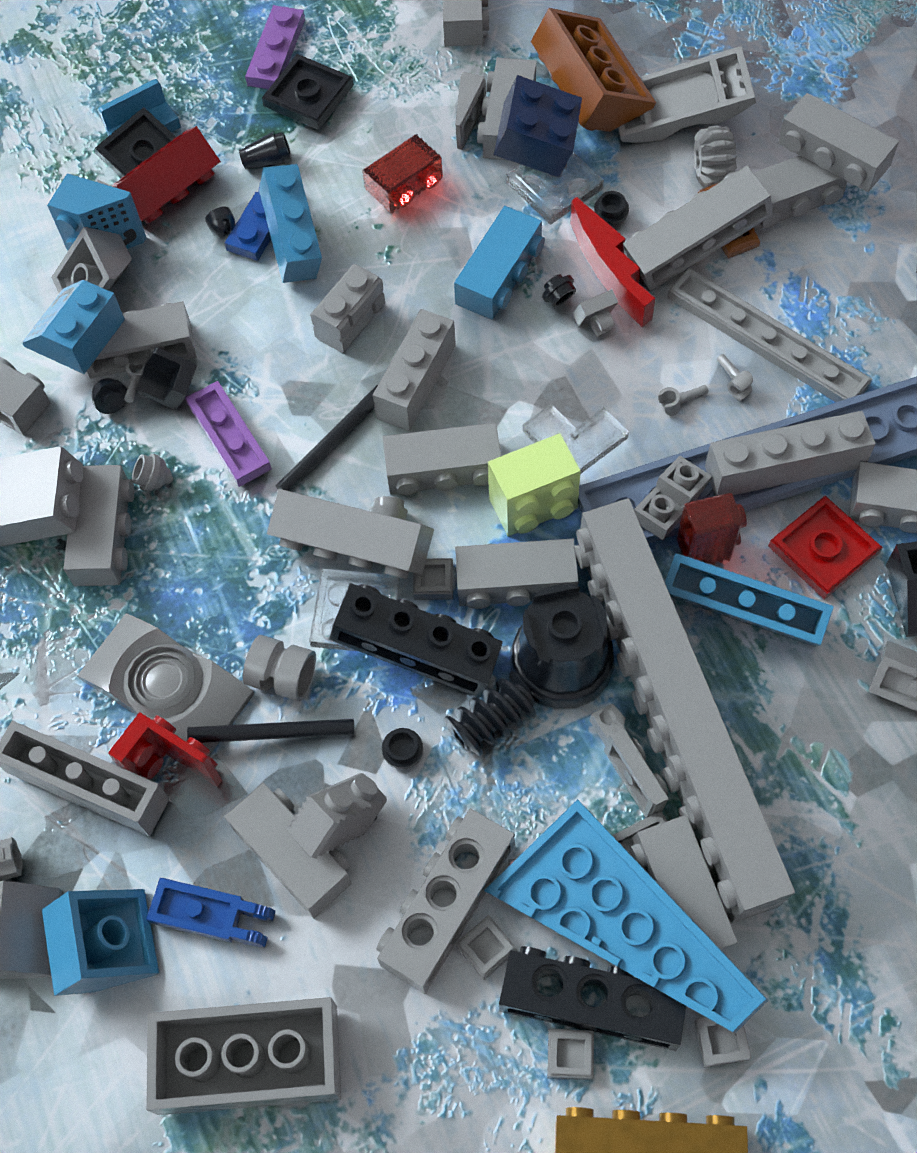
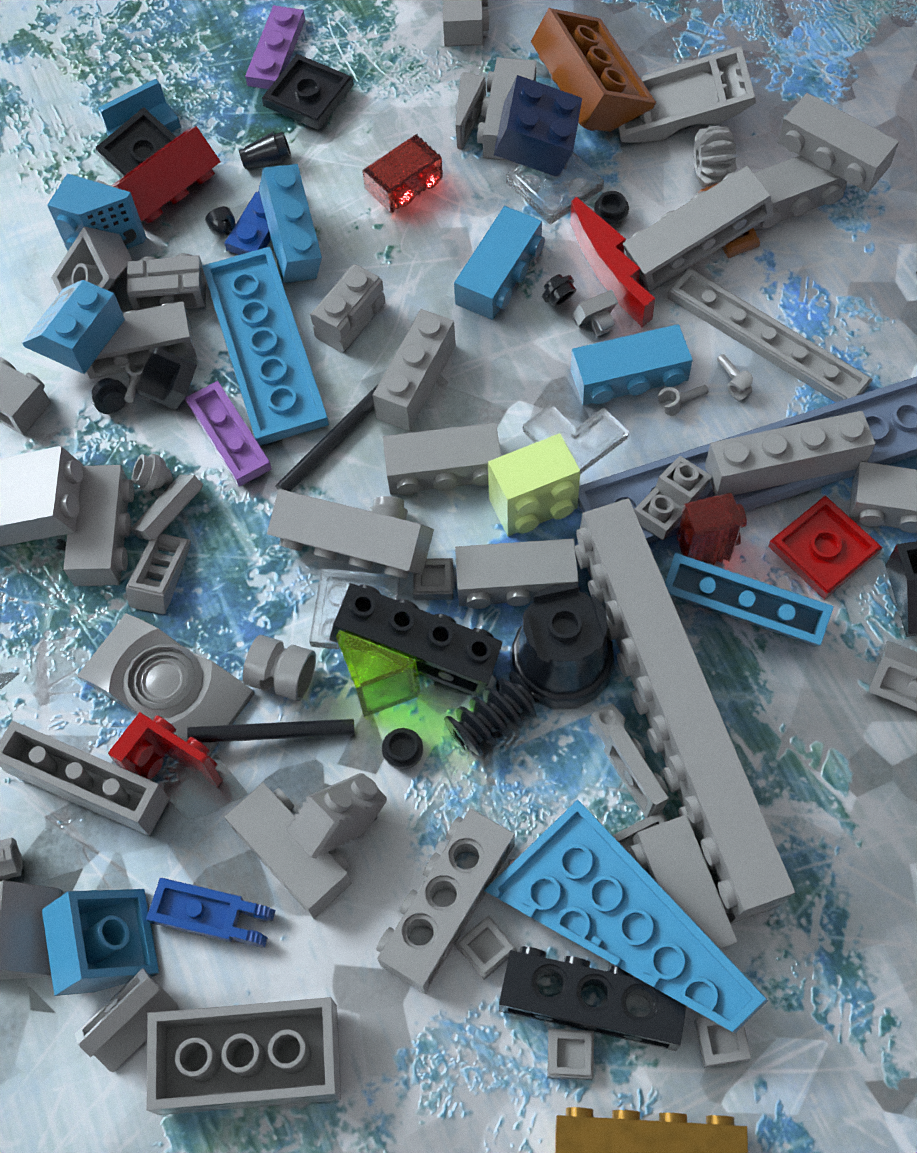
(123, 1021): none -> light grey panel
(151, 594): none -> light grey slope
(166, 280): none -> light grey brick
(167, 507): none -> light grey tile
(265, 346): none -> dark azure plate
(377, 674): none -> clear neon green slope
(631, 364): none -> dark azure brick

